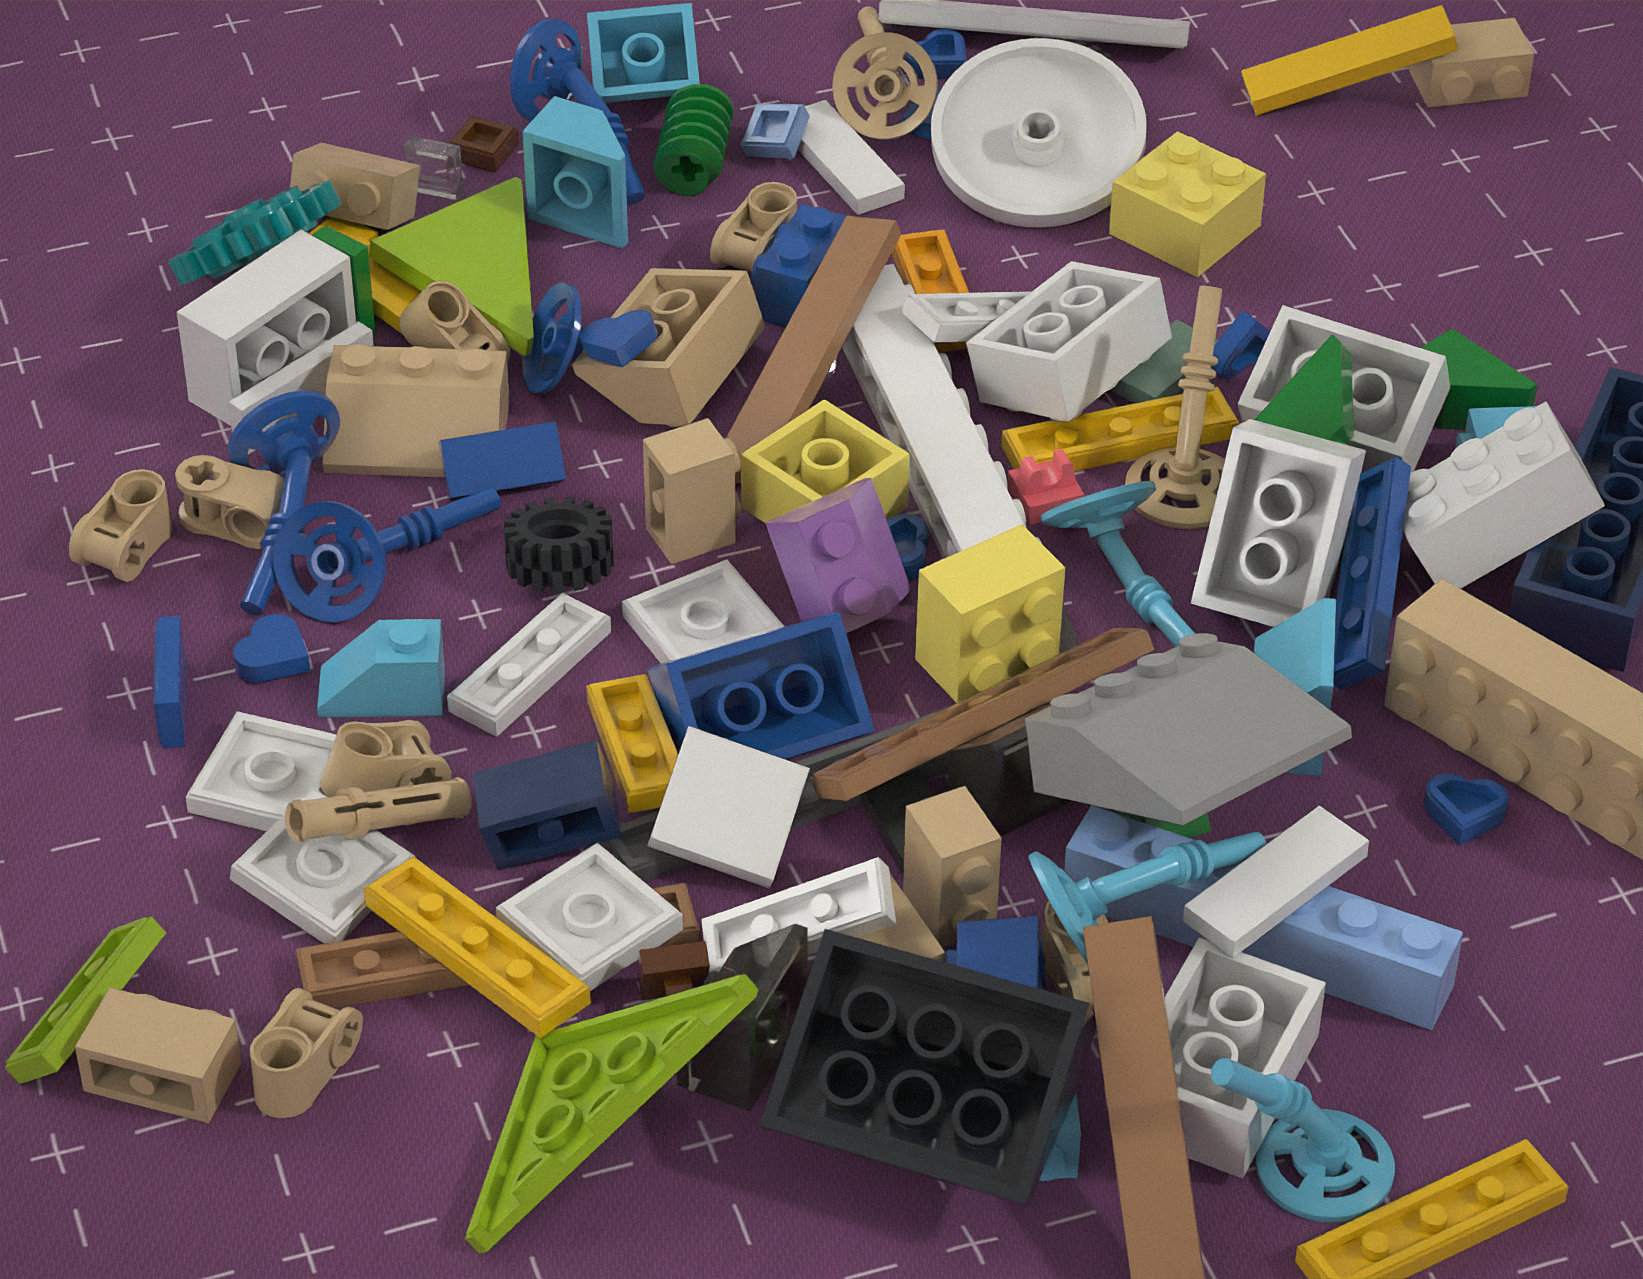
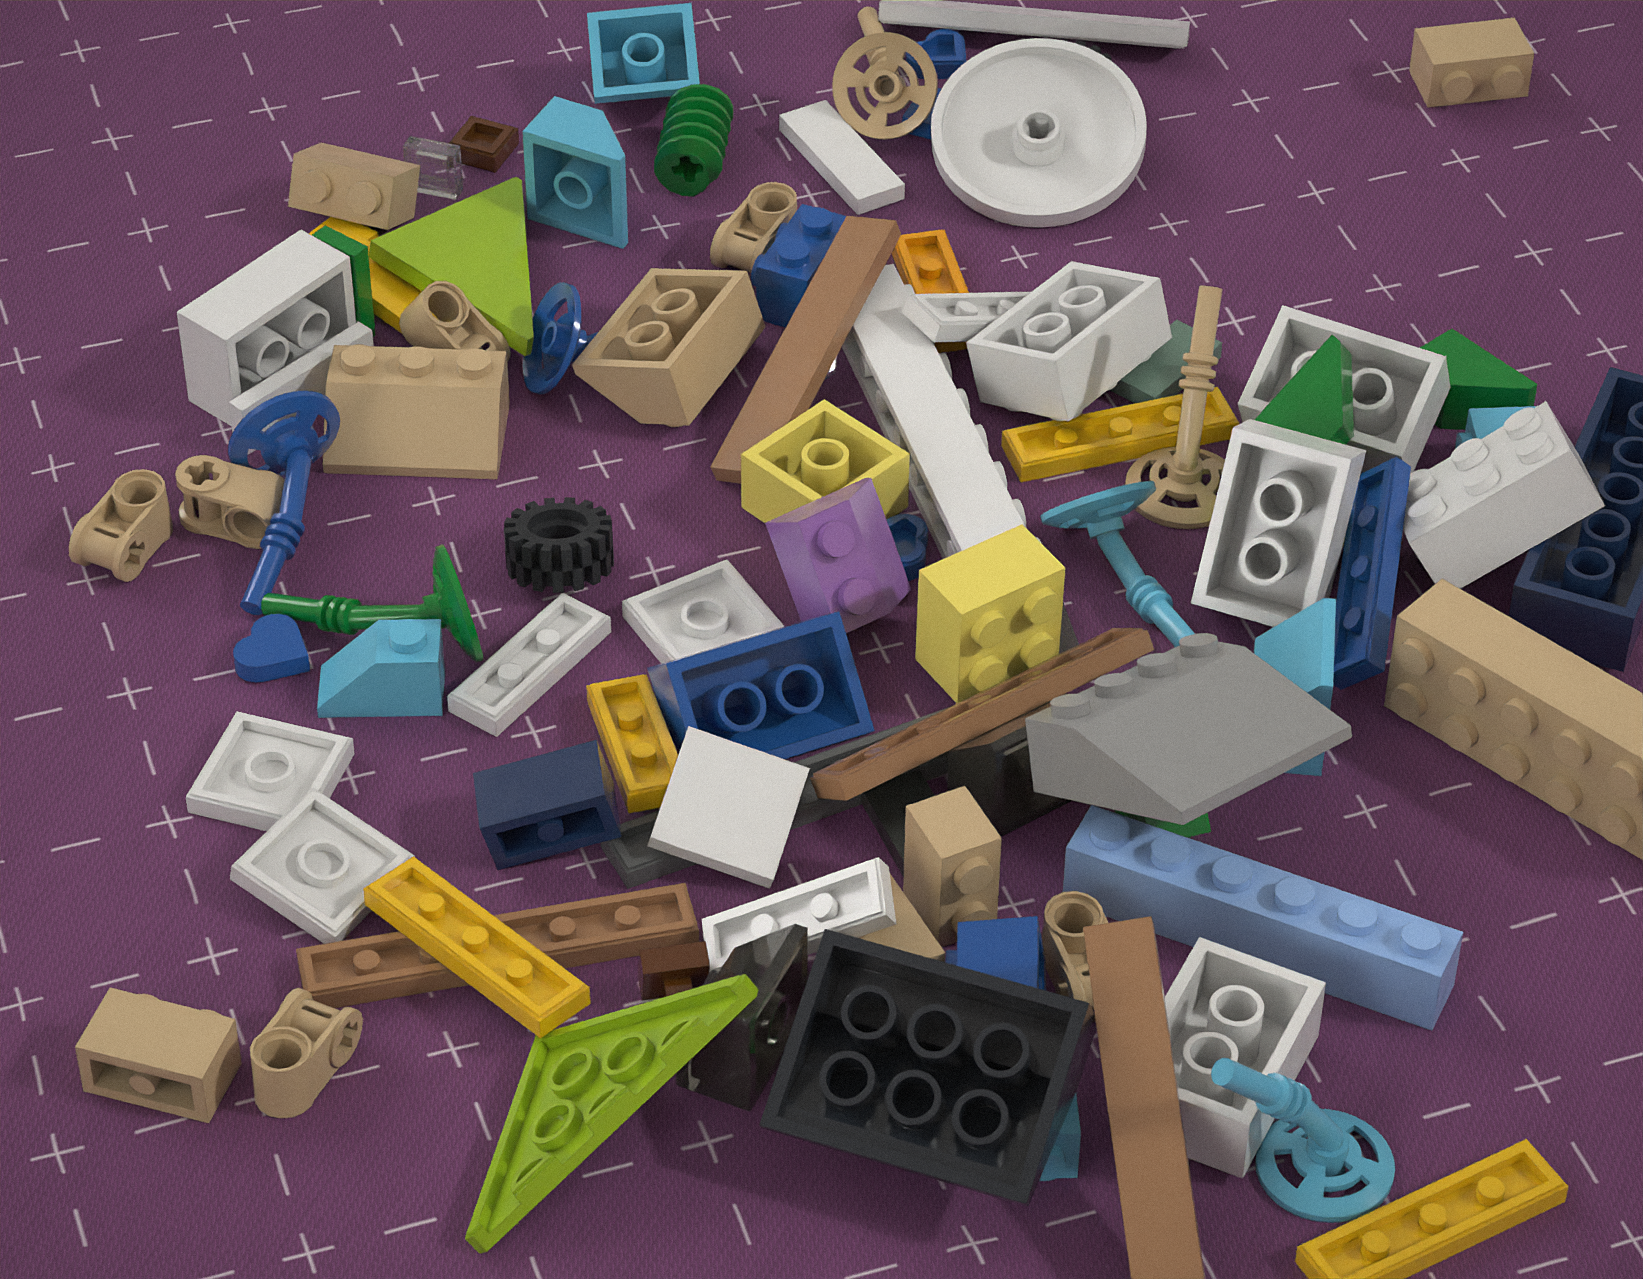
(65, 1021): lime tile -> none
(170, 682): blue tile -> none
(253, 231): teal gear -> none
(348, 555): blue dish -> none
(350, 616): none -> green dish
(356, 812): tan pin -> none
(382, 757): tan piece -> none
(502, 459): blue tile -> none
(560, 75): blue dish -> none
(591, 916): white tile -> none
(619, 338): blue tile -> none
(690, 490): tan brick -> none
(775, 130): medium blue tile -> none
(1043, 485): coral tile -> none
(1178, 864): medium azure dish -> none
(1187, 203): light yellow brick -> none
(1240, 345): blue tile -> none
(1275, 881): white tile -> none
(1349, 60): yellow tile -> none
(1464, 806): blue tile -> none

